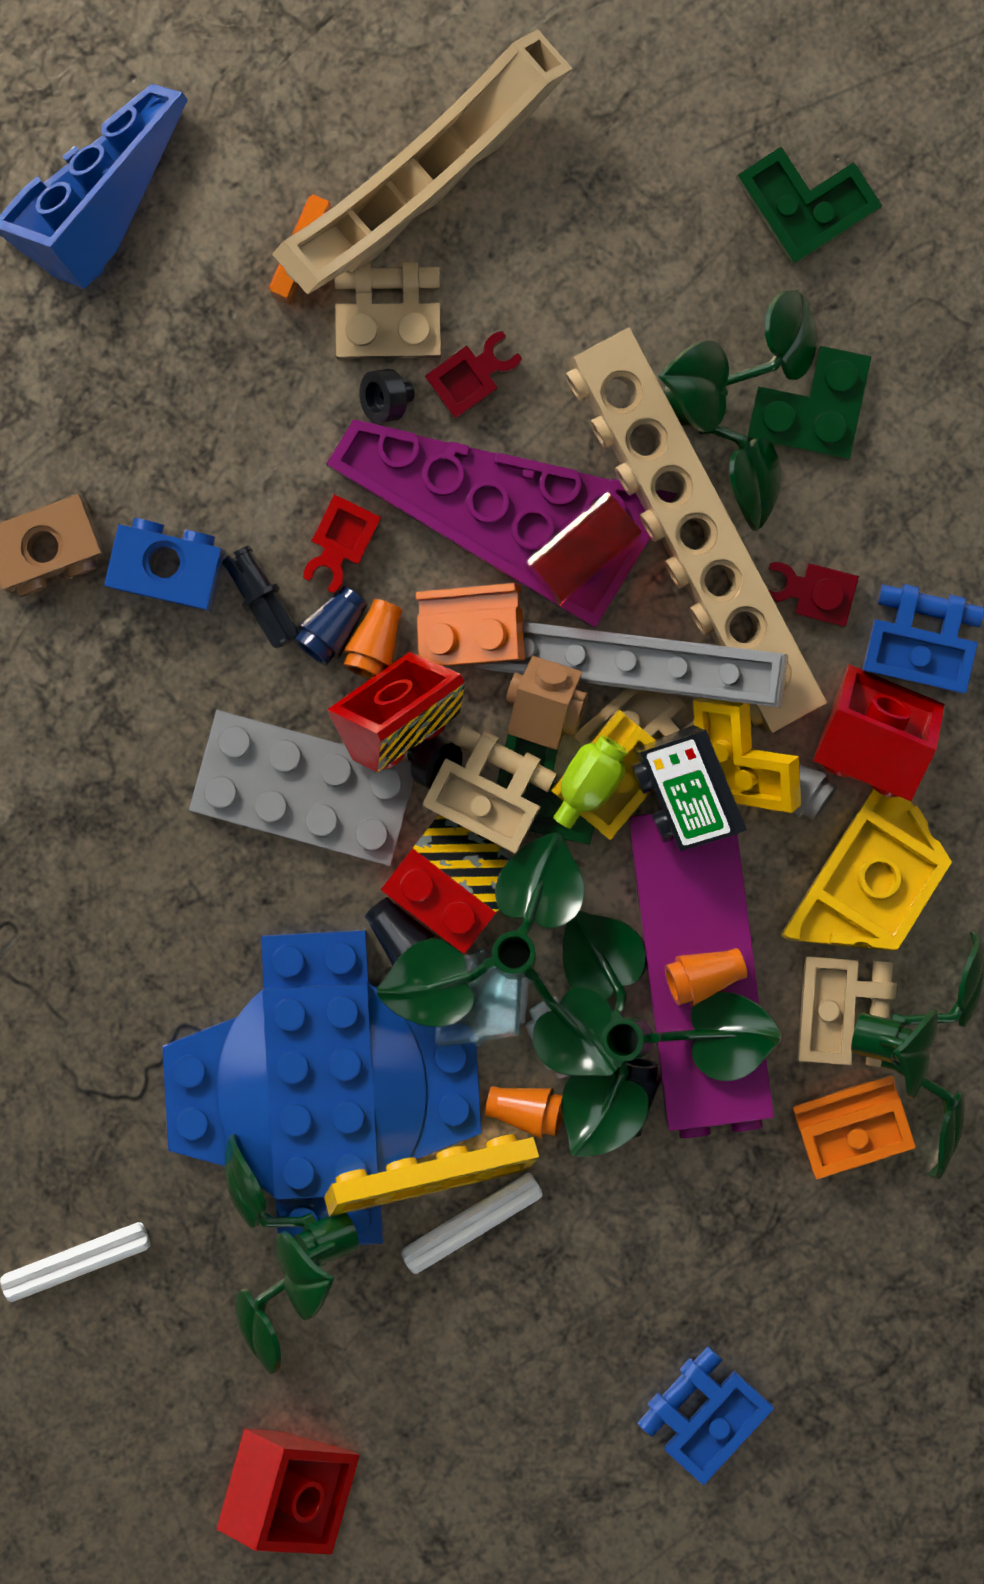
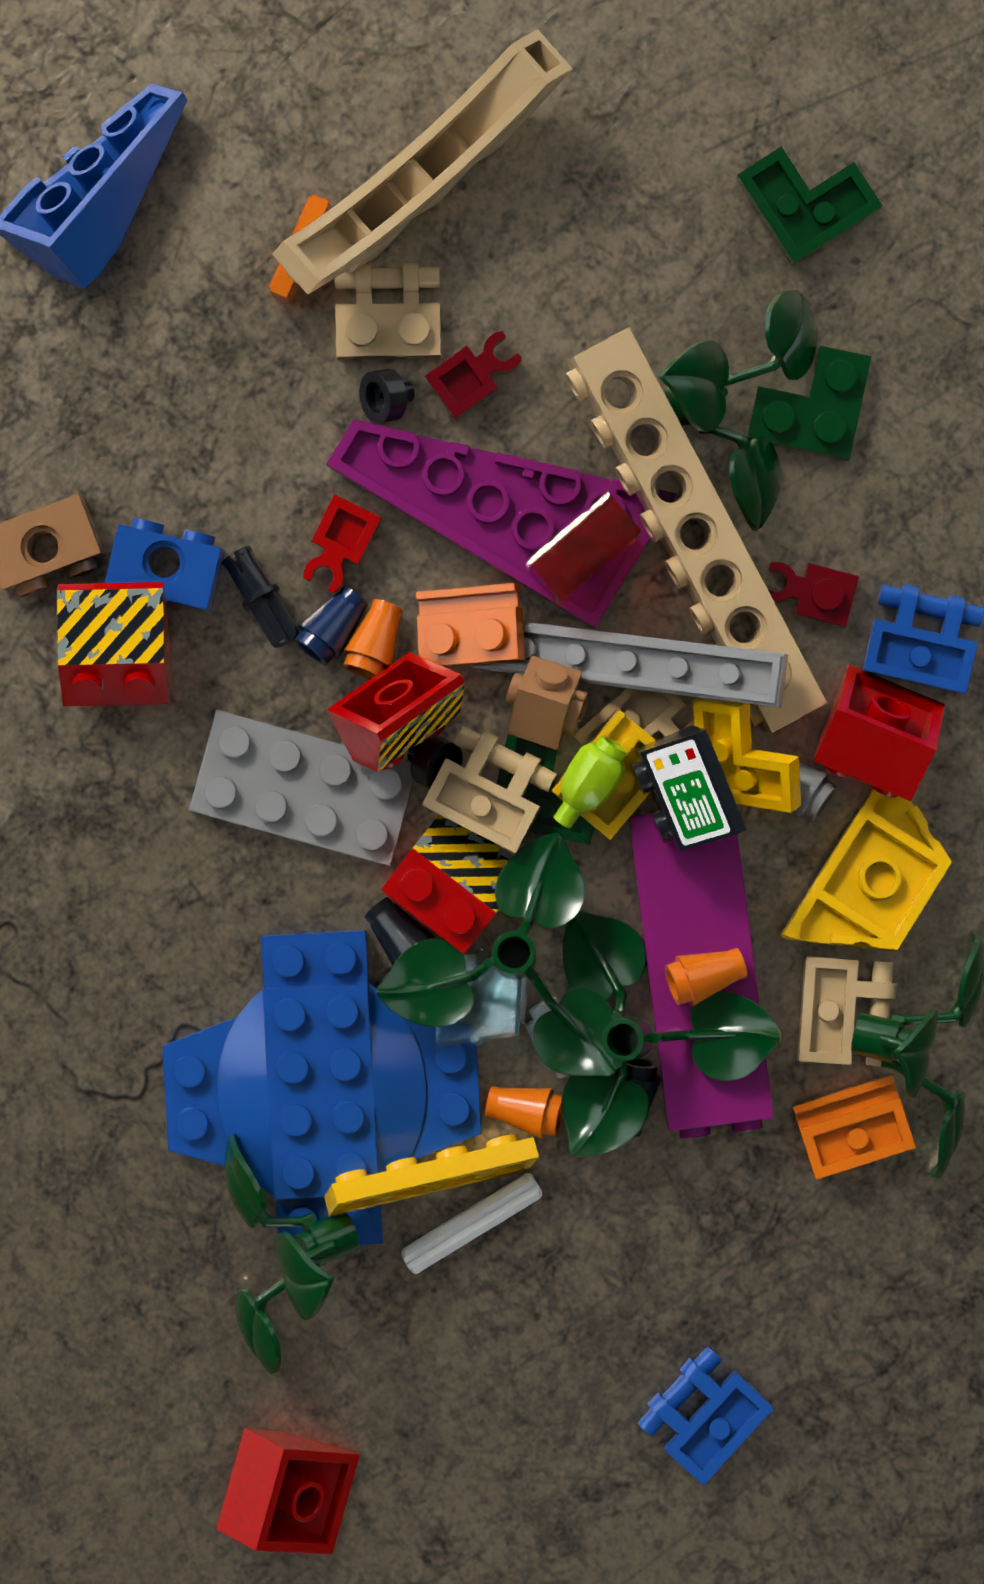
(75, 1262): white axle -> none
(113, 644): none -> slope

